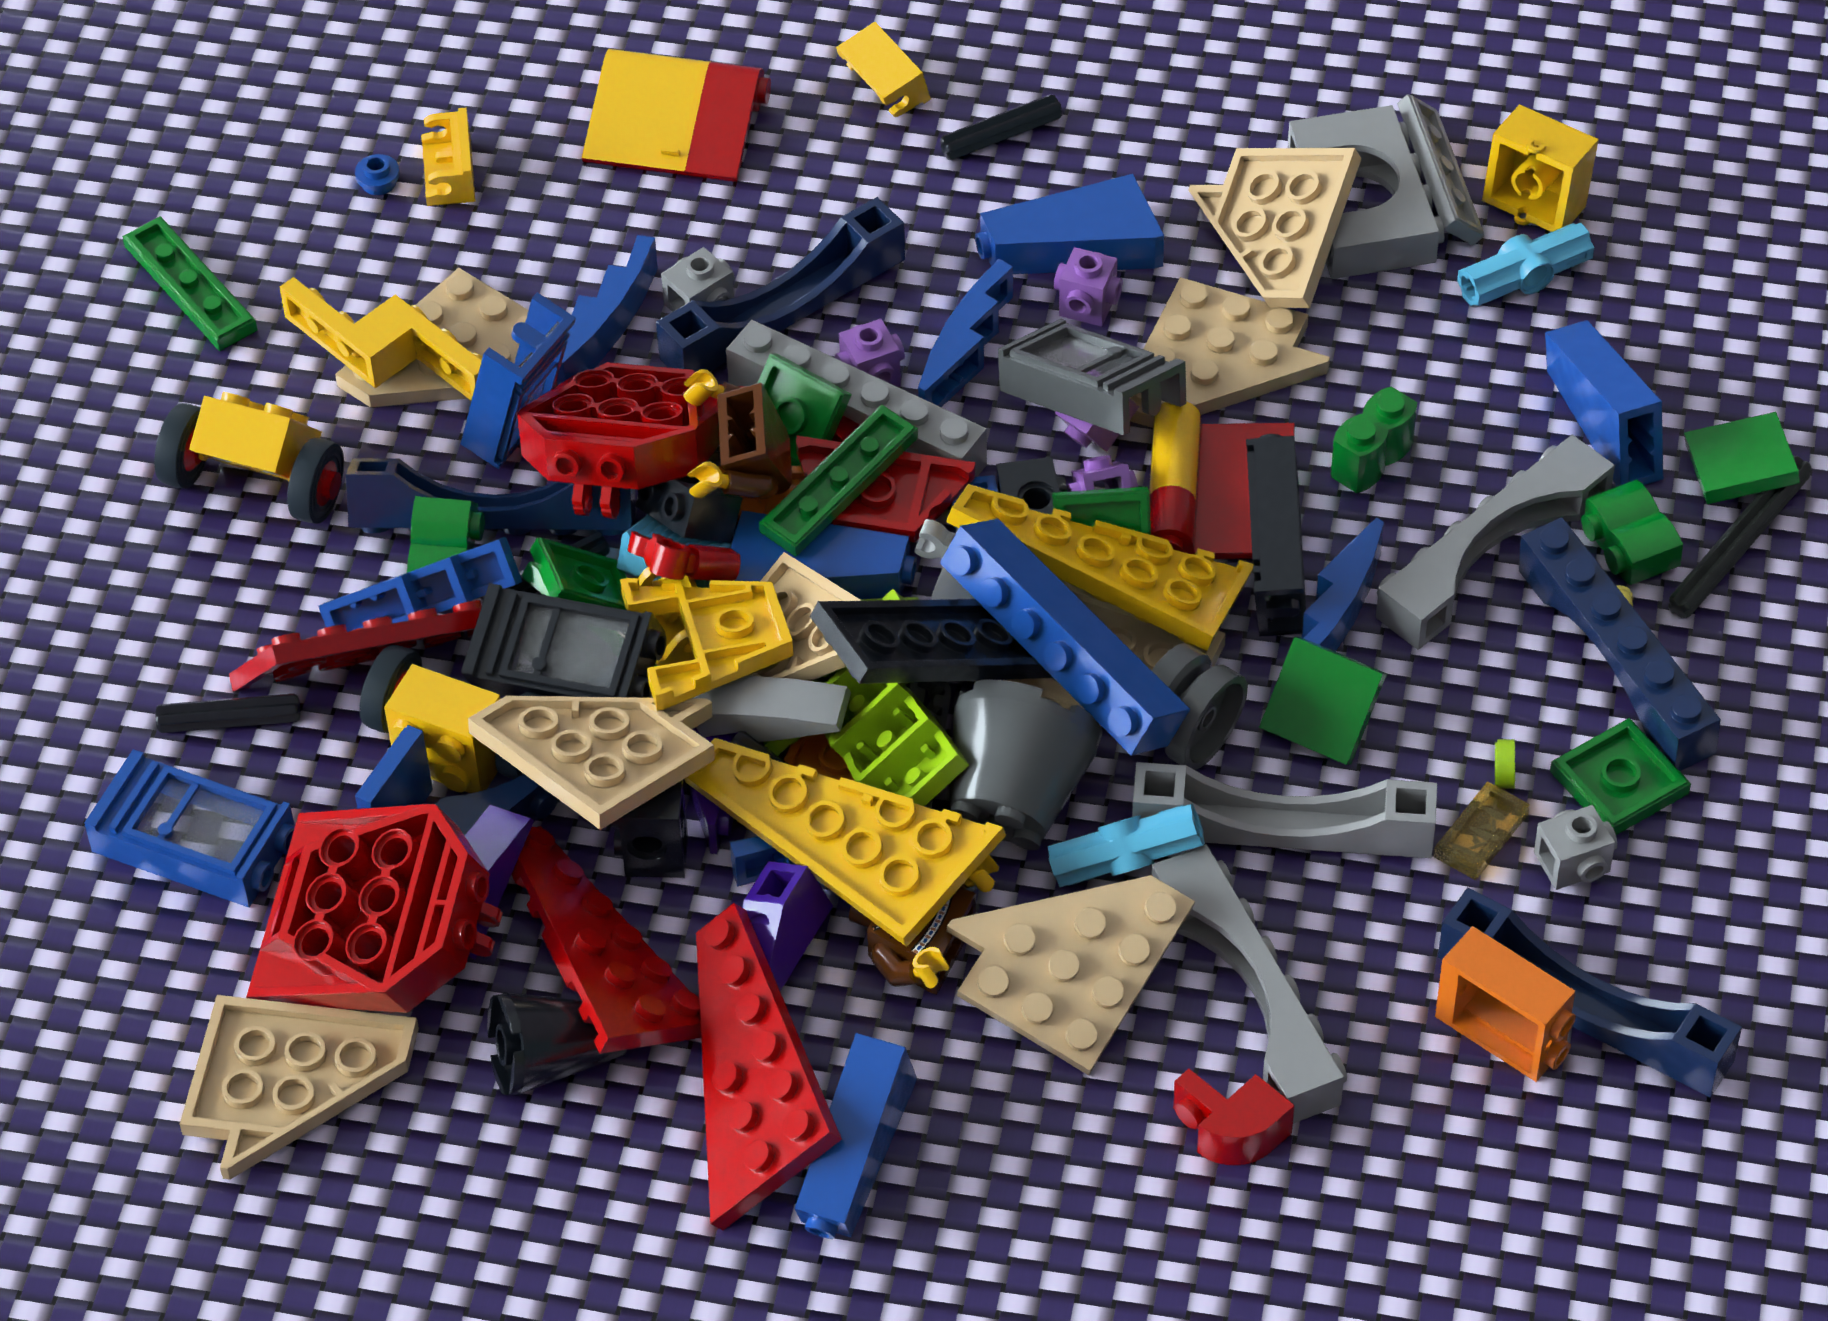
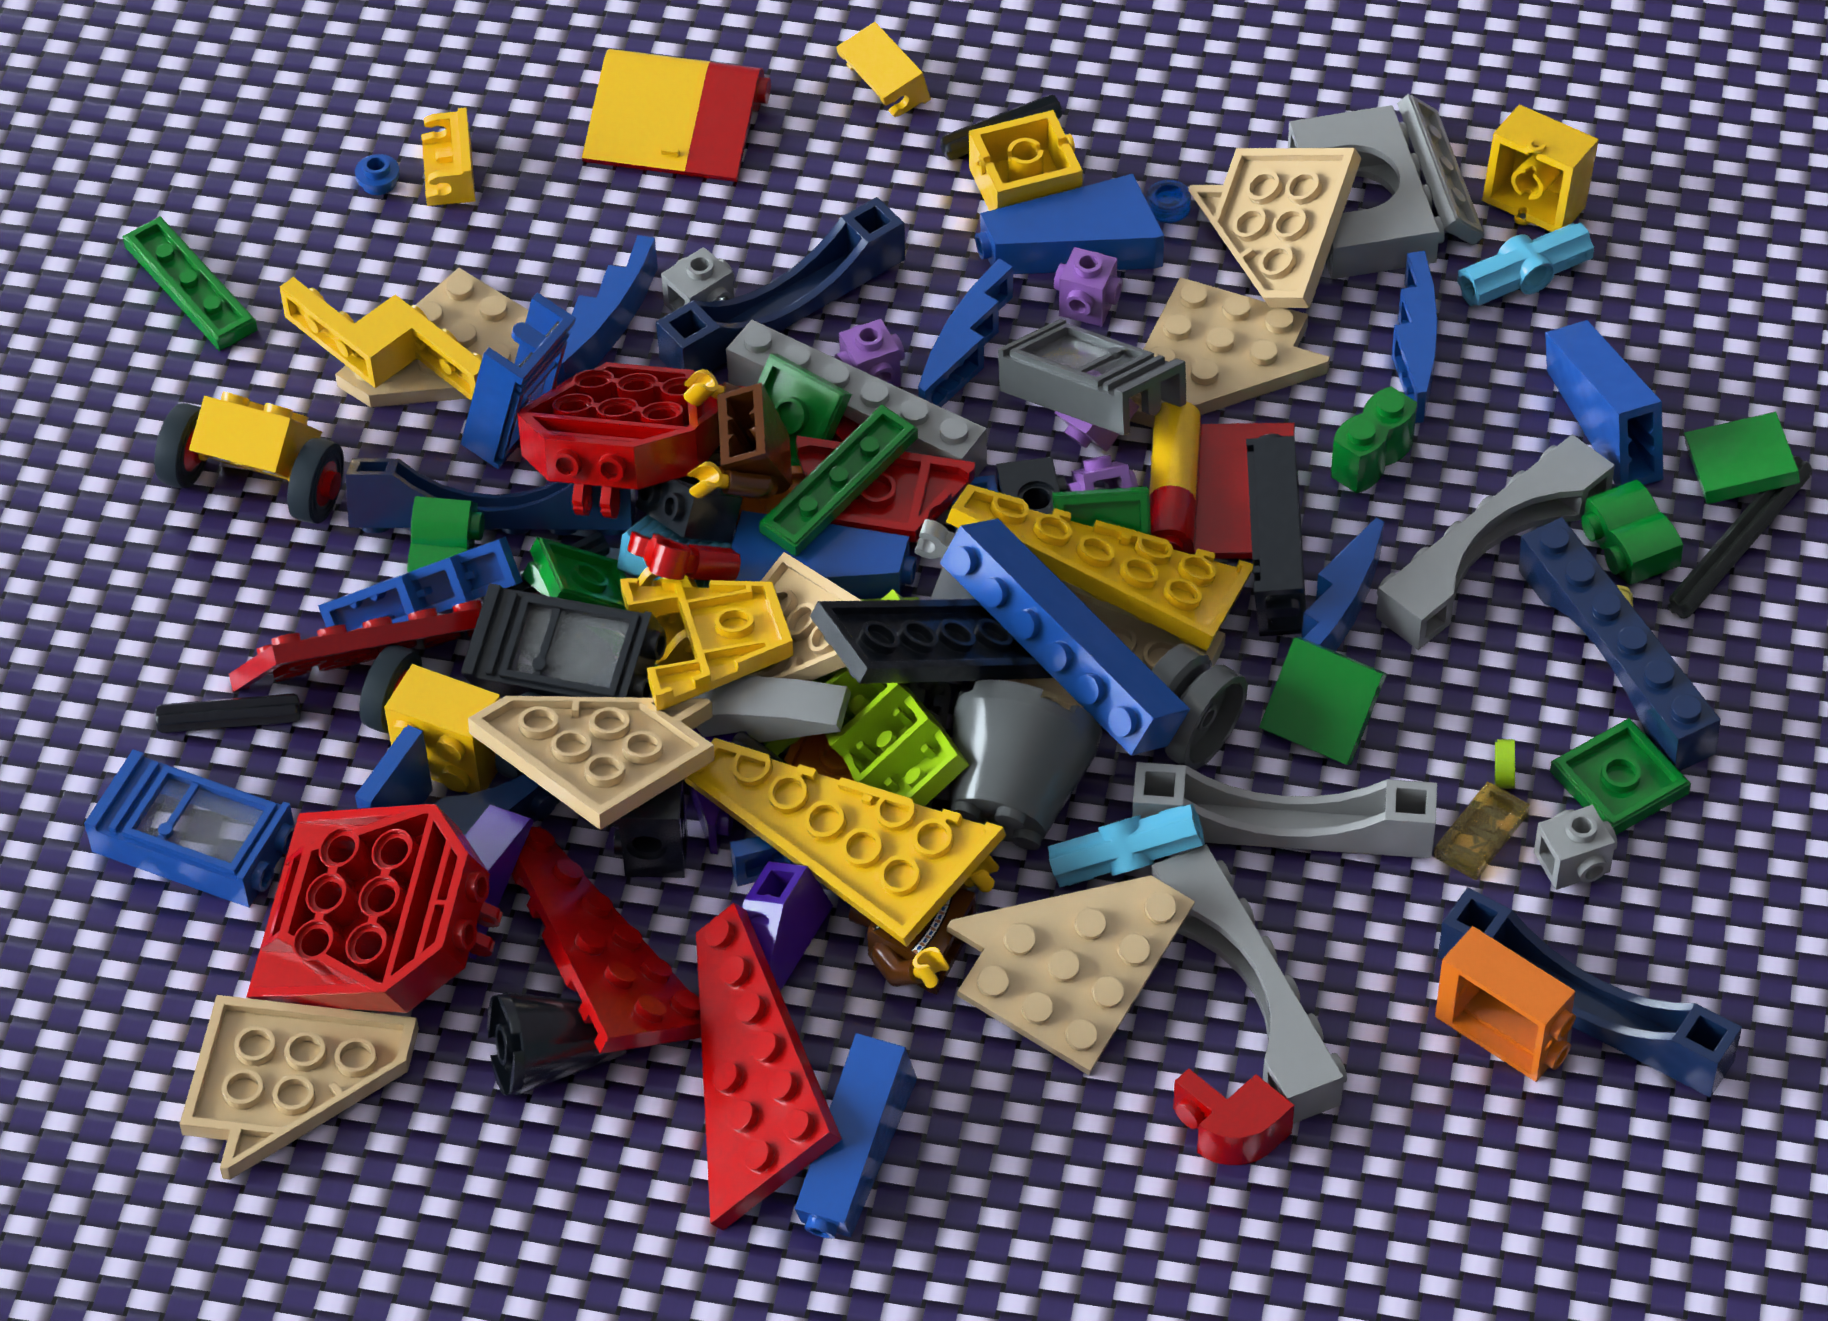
(1023, 160): none -> yellow brick
(1169, 200): none -> clear blue tile
(1416, 333): none -> blue slope

